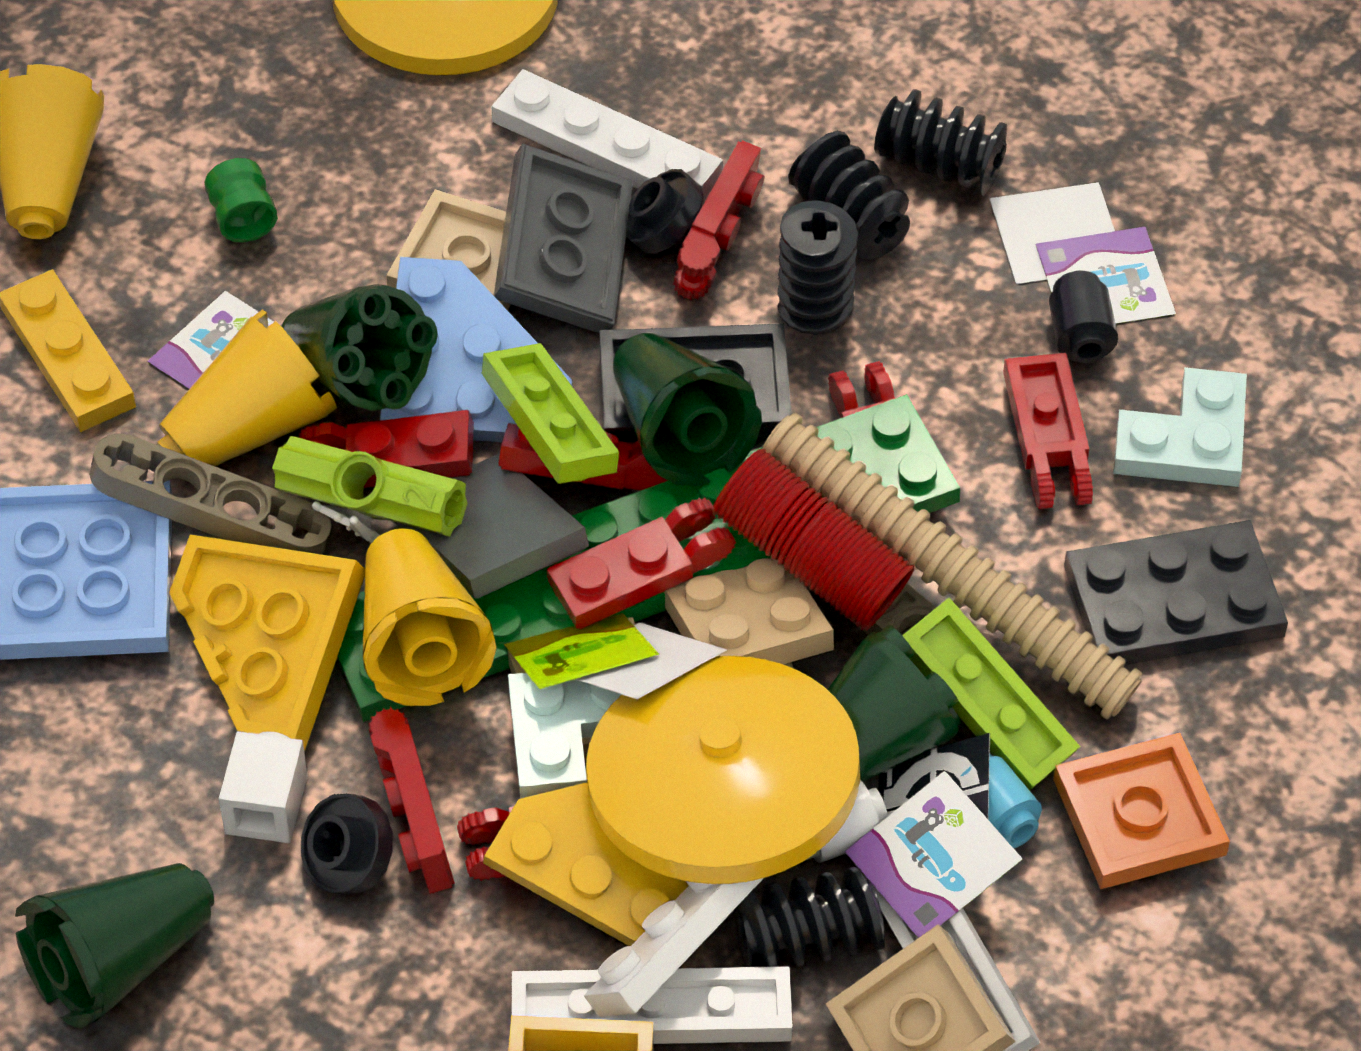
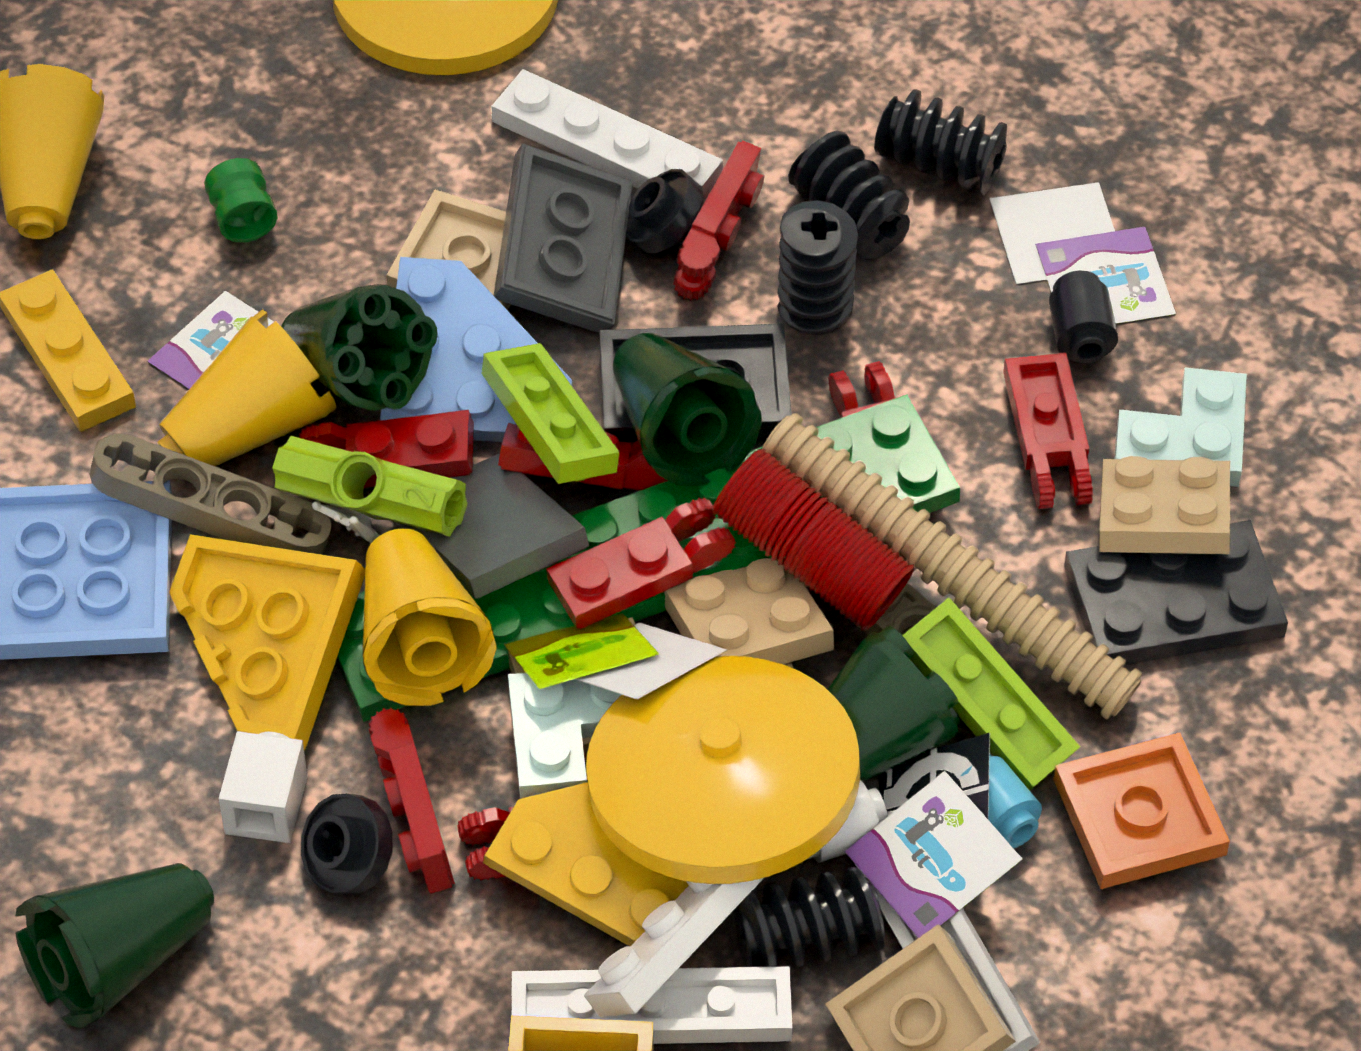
(1165, 506): none -> tan plate

